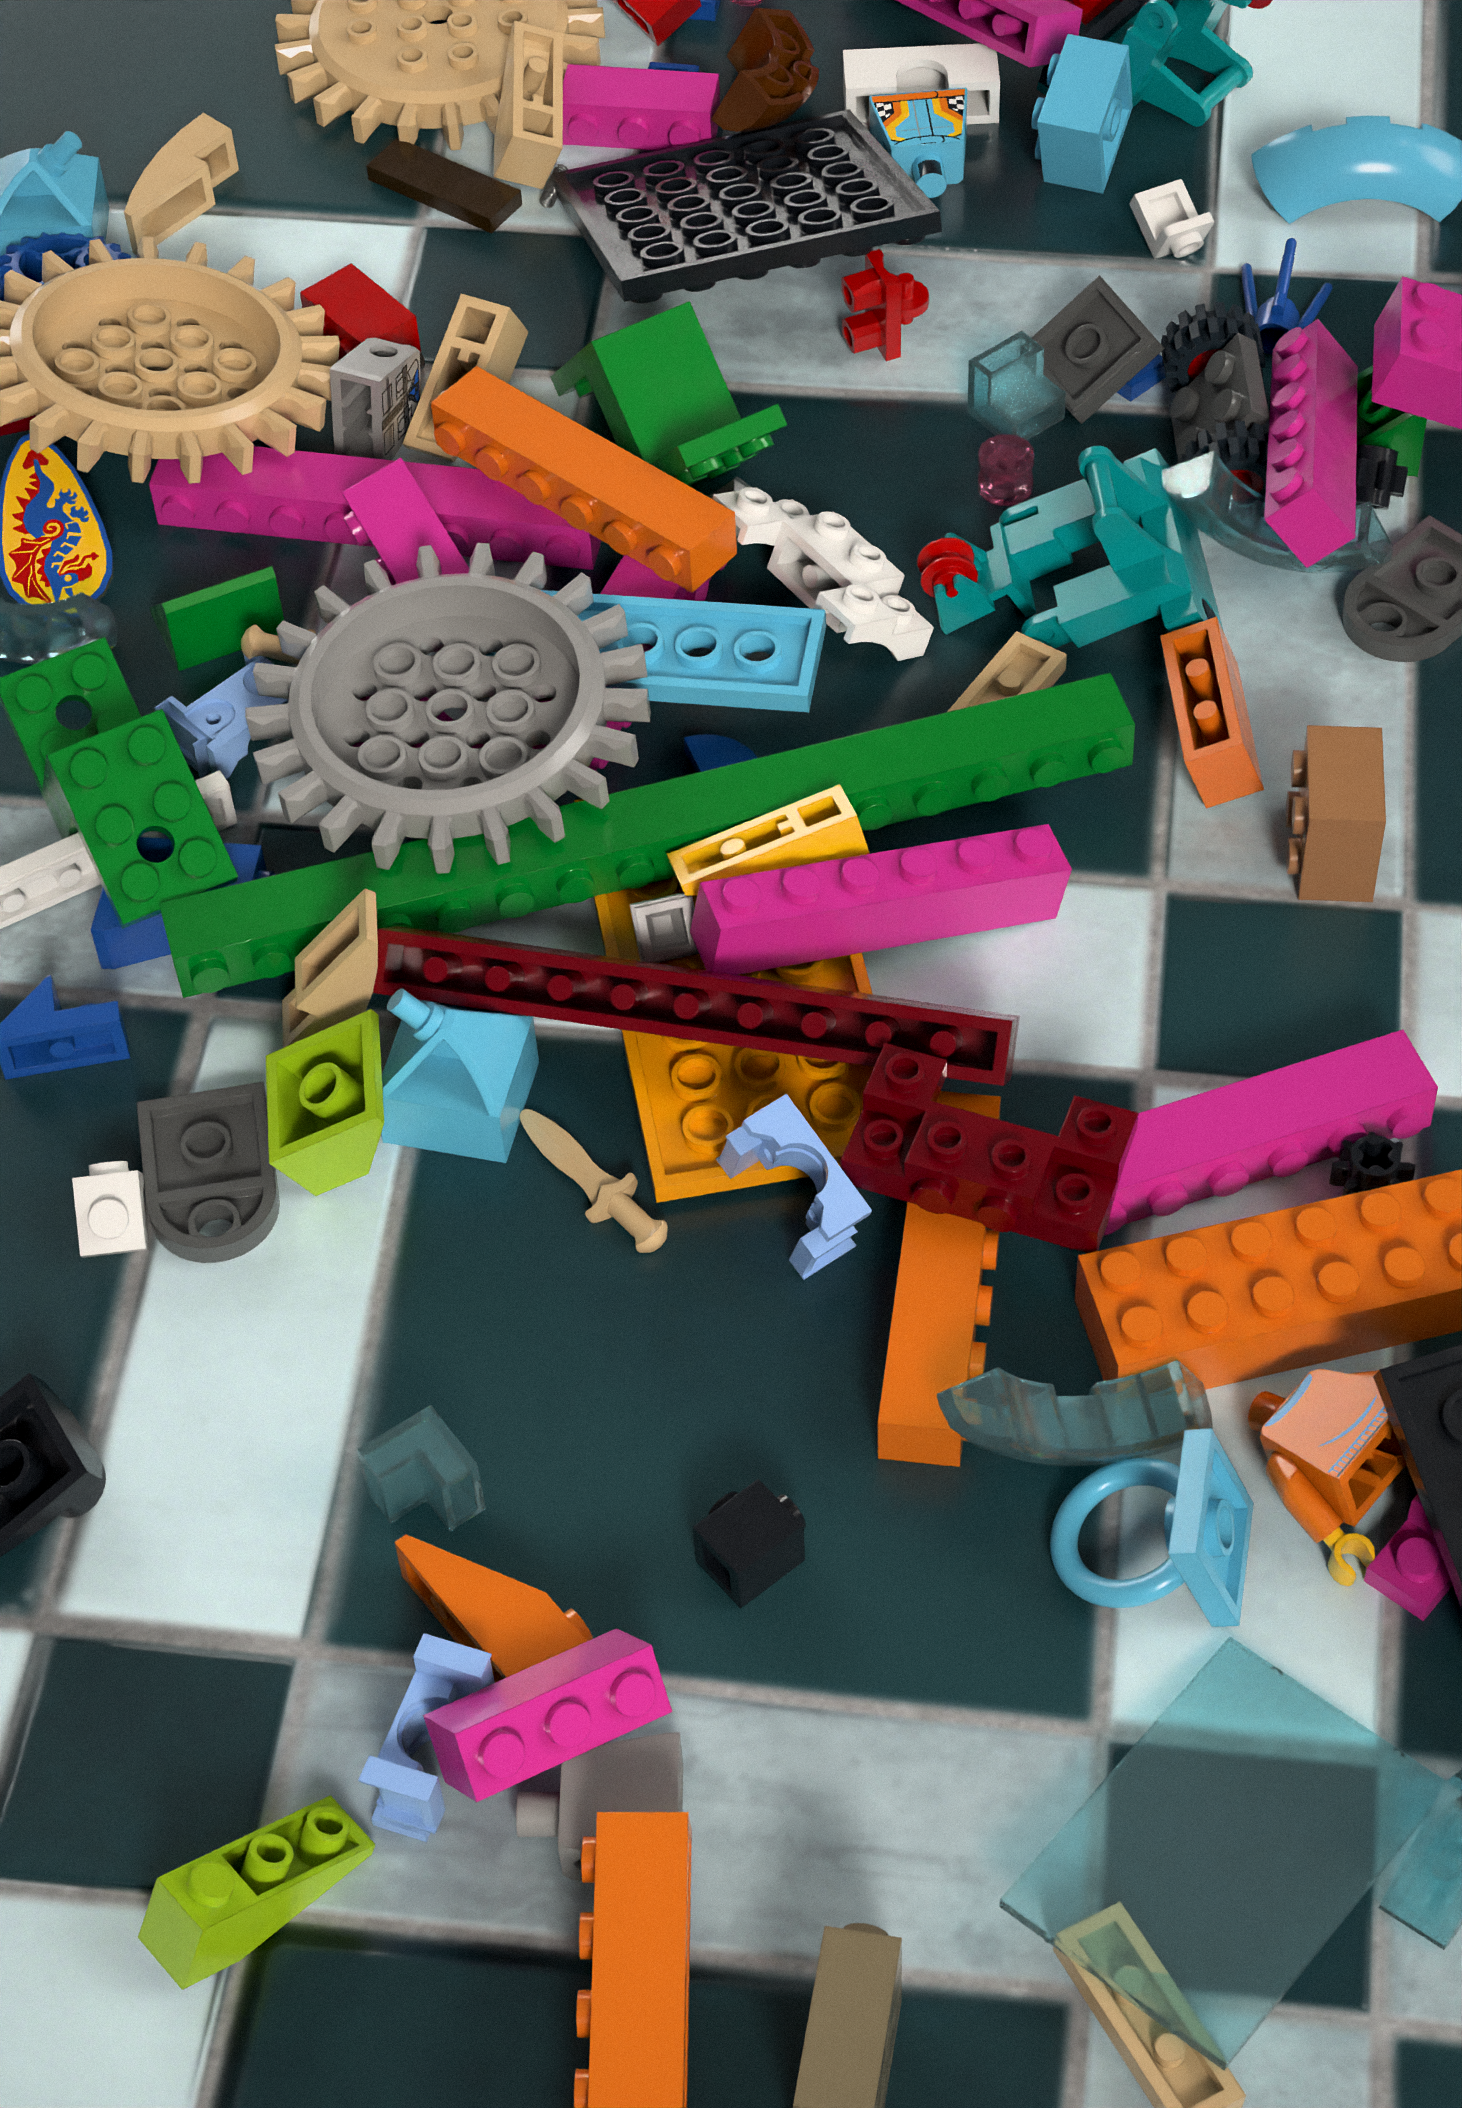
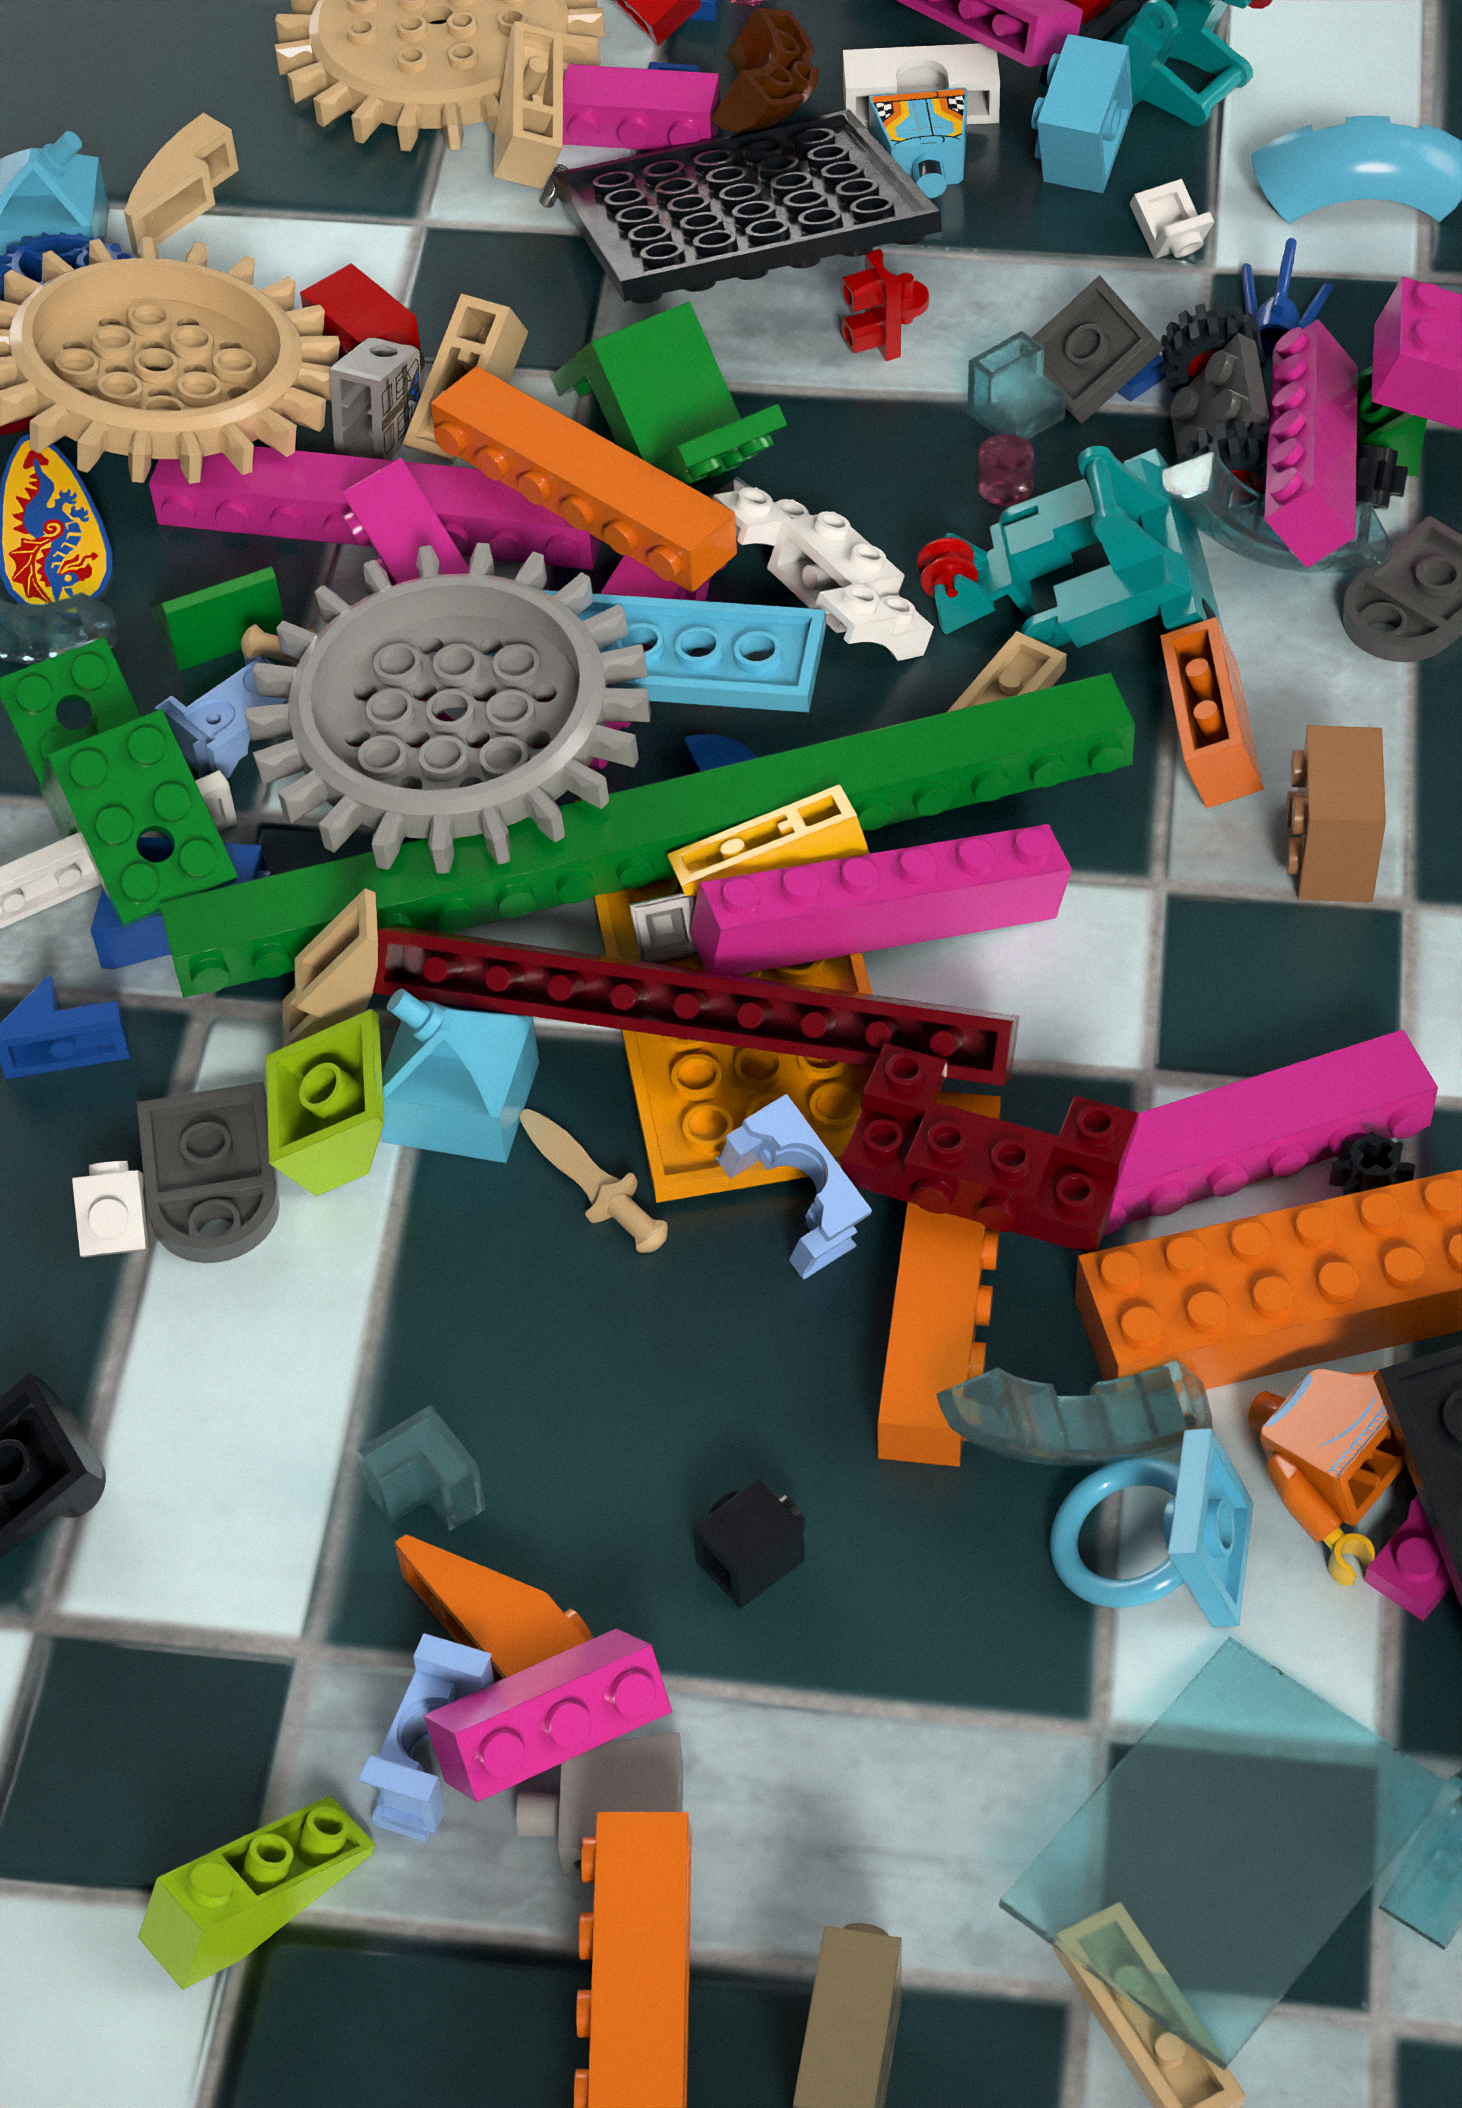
(444, 185): dark brown tile -> none

